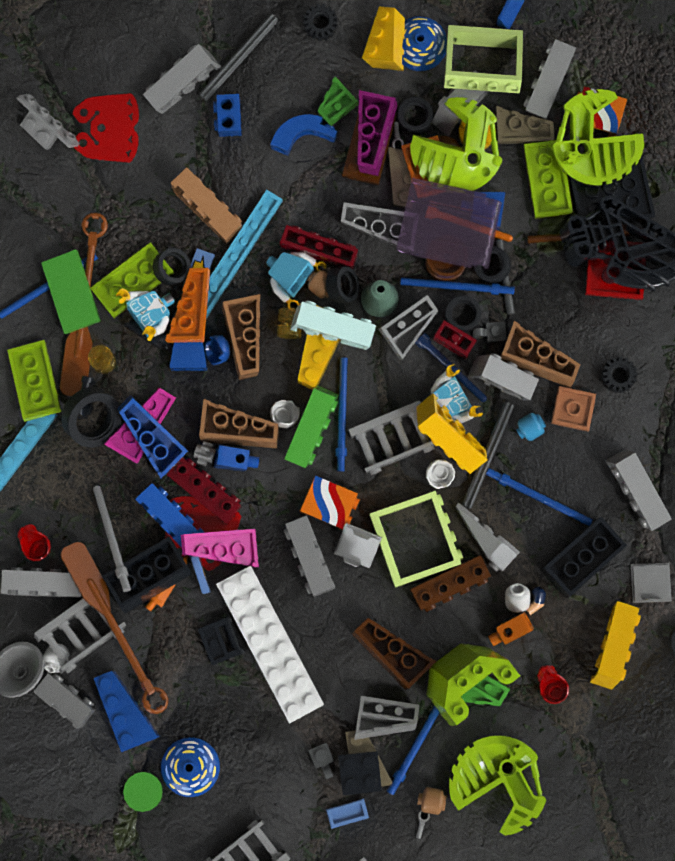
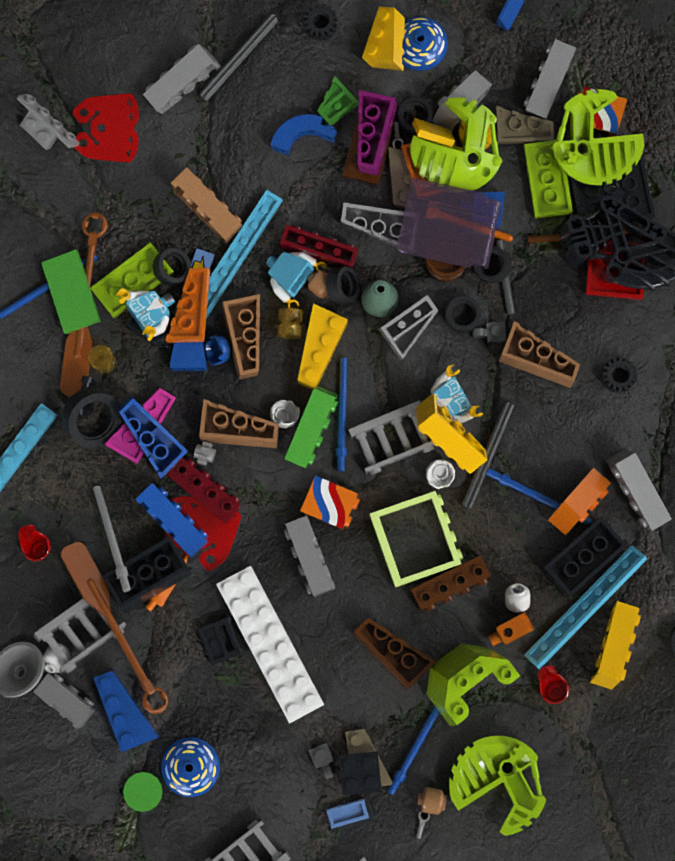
(34, 380): lime plate -> none
(38, 583): light grey wedge -> none
(204, 586): medium blue tile -> none
(224, 546): dark pink wing -> none
(226, 459): blue torso -> none
(232, 115): blue brick -> none
(333, 325): light aqua wedge -> none
(357, 546): light grey piece -> none
(384, 717): light grey wedge -> none
(425, 343): dark blue piece -> none
(433, 132): none -> yellow tile
(454, 340): dark red brick -> none
(487, 692): bright green wing -> none
(488, 38): yellowish green window -> none
(494, 289): blue bar -> none
(495, 548): light grey wedge -> none
(504, 376): light grey wedge -> none
(531, 426): dark azure head -> none
(539, 600): arm -> none
(573, 408): nougat plate -> none
(579, 501): none -> orange wedge
(585, 607): none -> medium azure plate
(651, 582): light grey piece -> none

